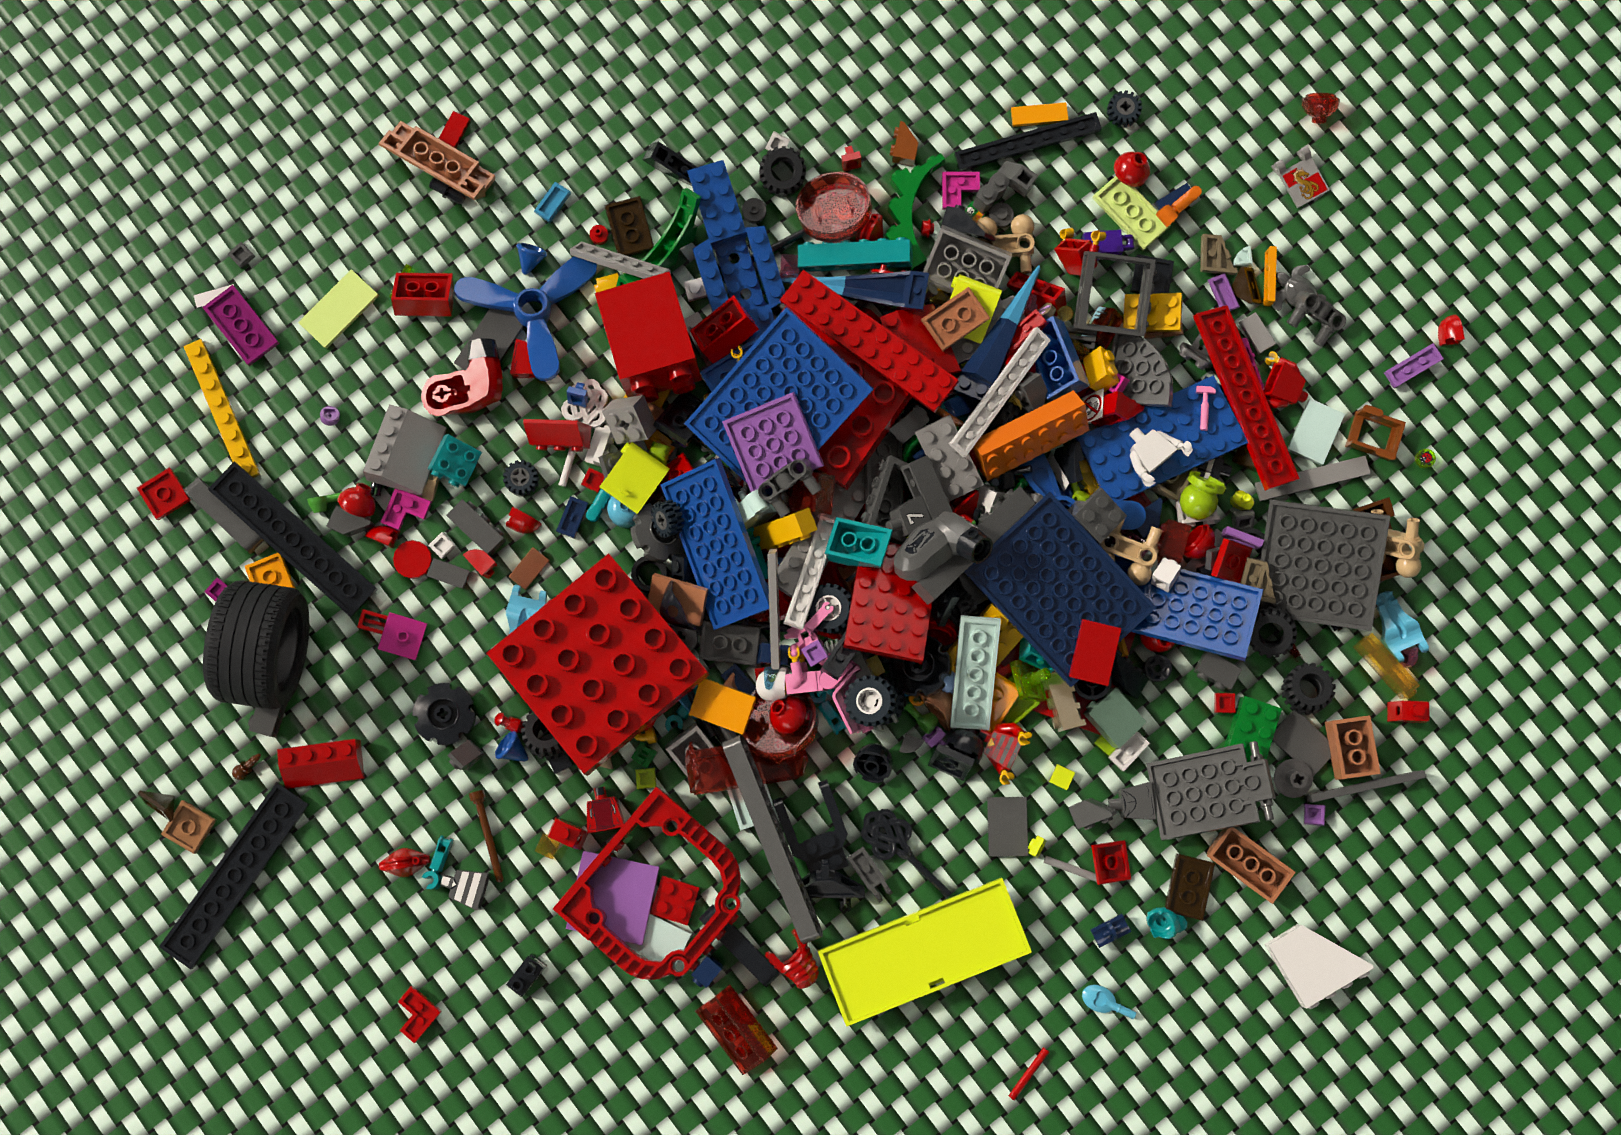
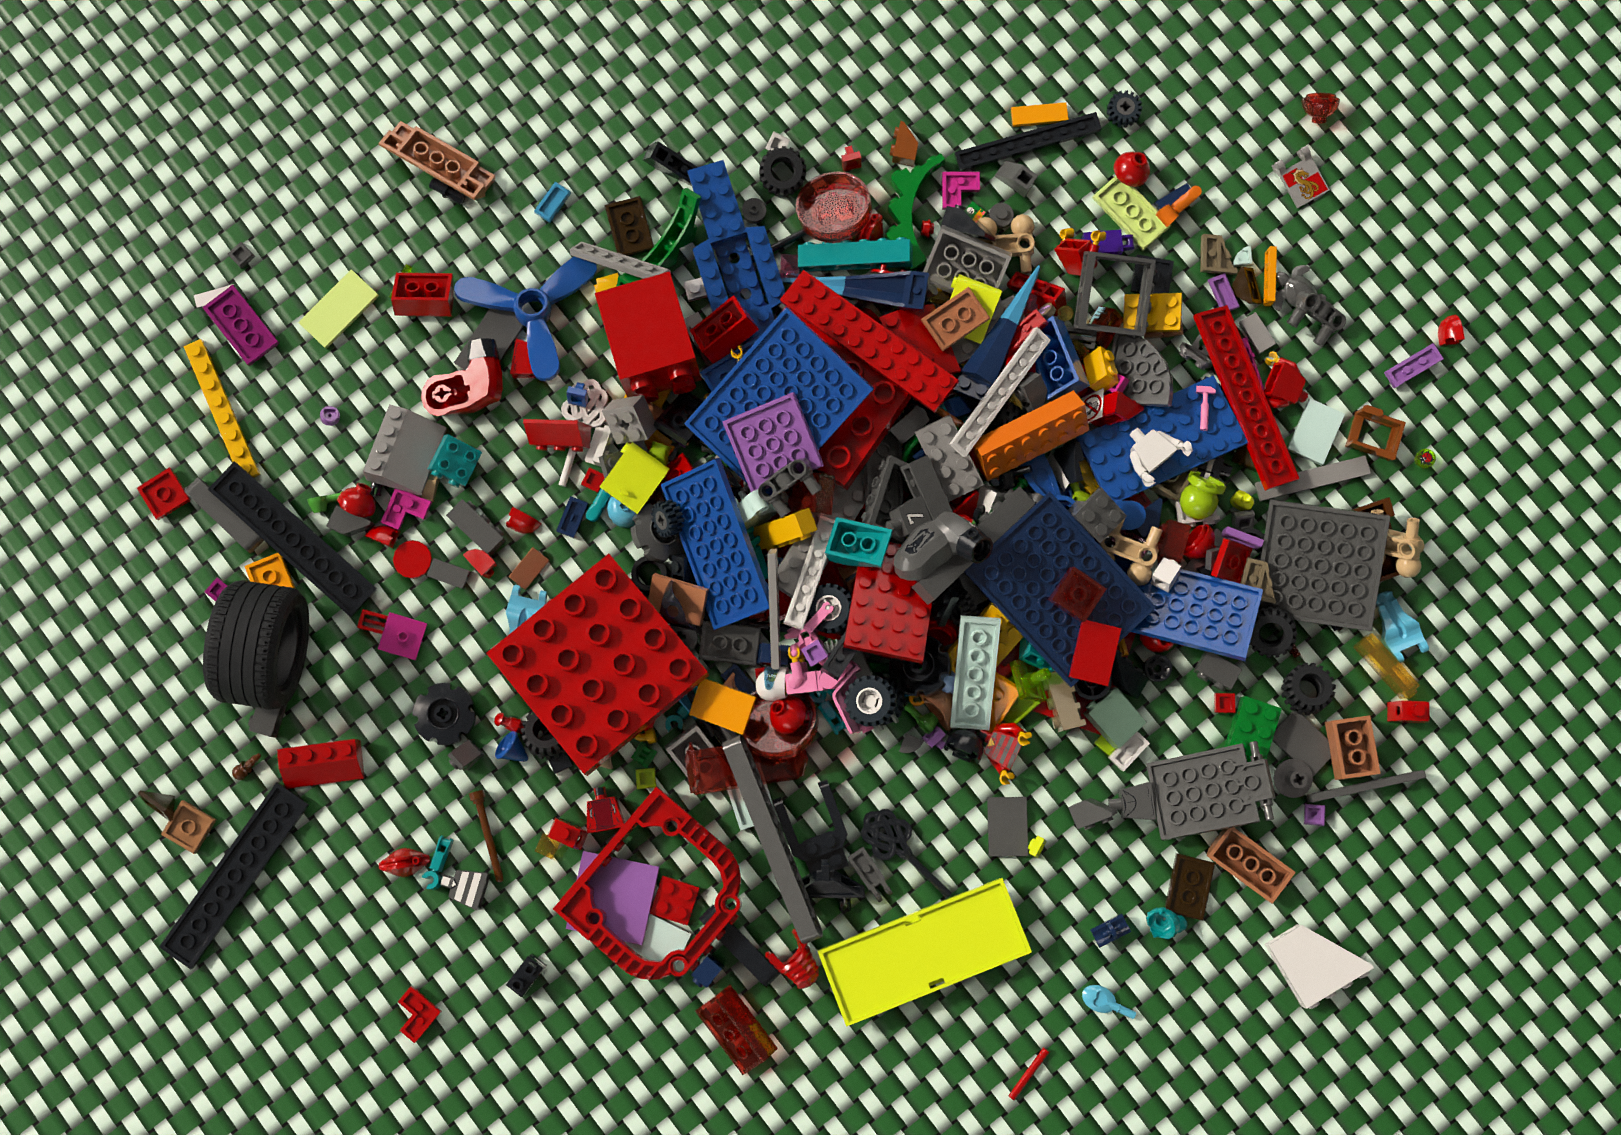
(442, 545): white tile -> none
(454, 129): red tile -> none
(516, 473): black wheel -> none
(529, 256): blue hat -> none
(599, 234): red tile -> none
(873, 763): black cylinder -> none
(876, 665): plate -> none
(951, 762): black plate -> none
(991, 192): dark grey brick -> none
(1061, 777): neon yellow tile -> none
(1070, 868): light grey bar -> none
(1077, 594): none -> clear red brick
(1111, 862): red slope -> none
(1410, 657): clear pink bracket -> none

